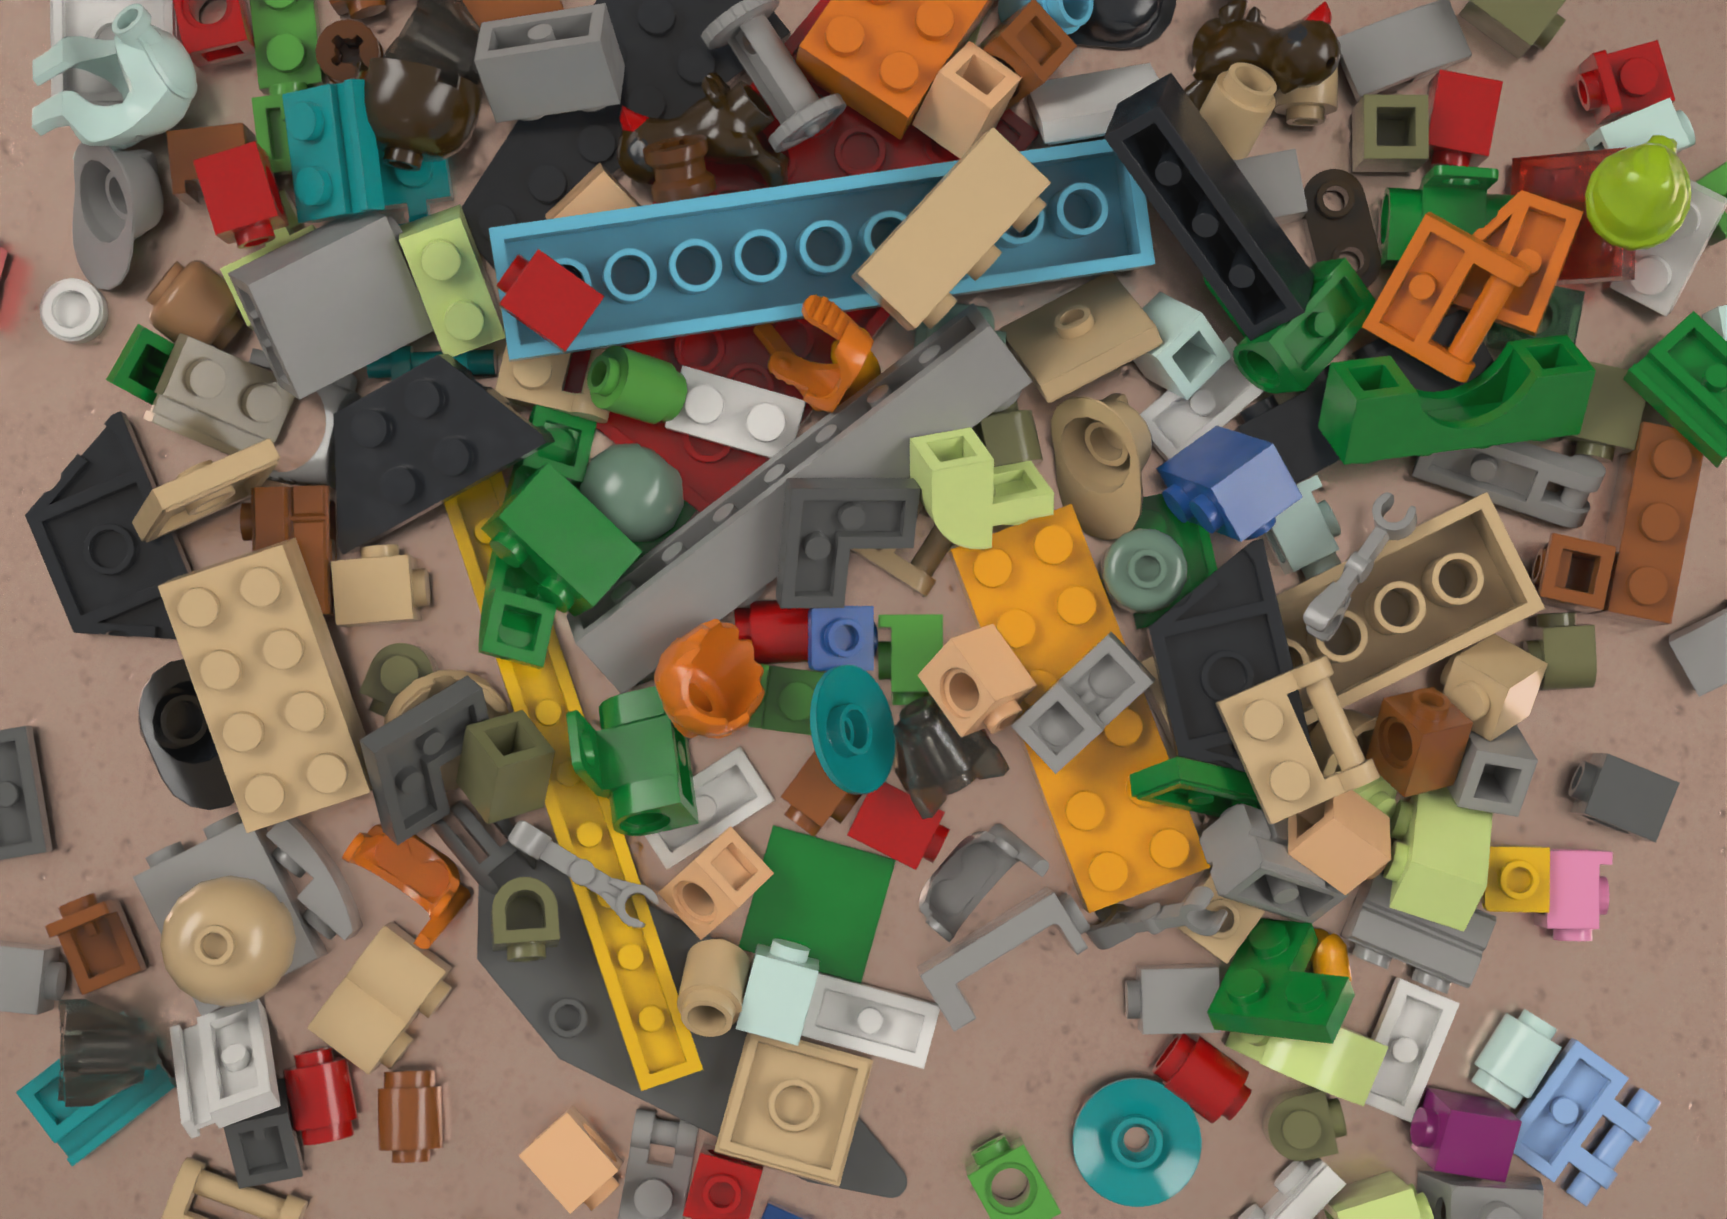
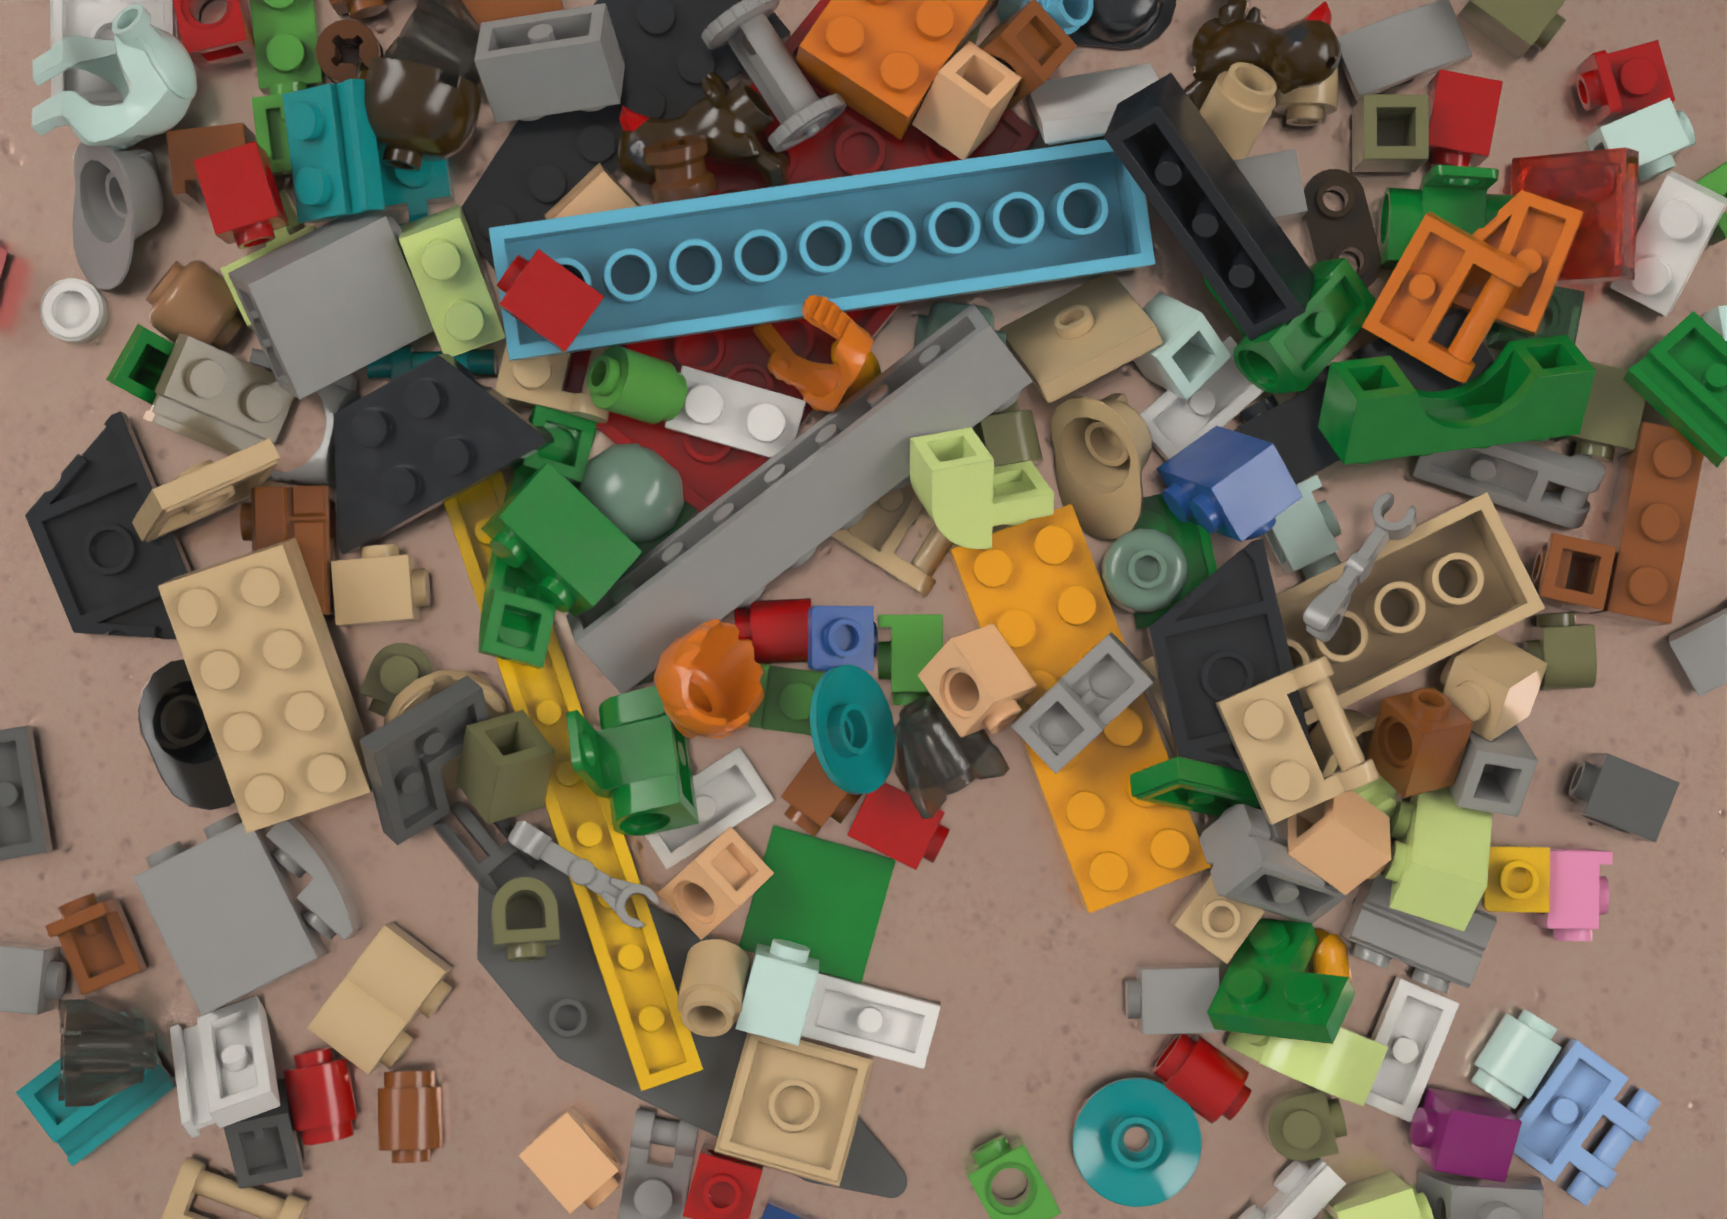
(227, 941): tan cylinder -> none
(418, 872): orange helmet -> none
(827, 520): dark grey plate -> none
(953, 232): tan brick -> none
(970, 874): light grey helmet -> none
(992, 941): light grey panel -> none
(1123, 922): light grey piece -> none
(1639, 195): lime hat -> none

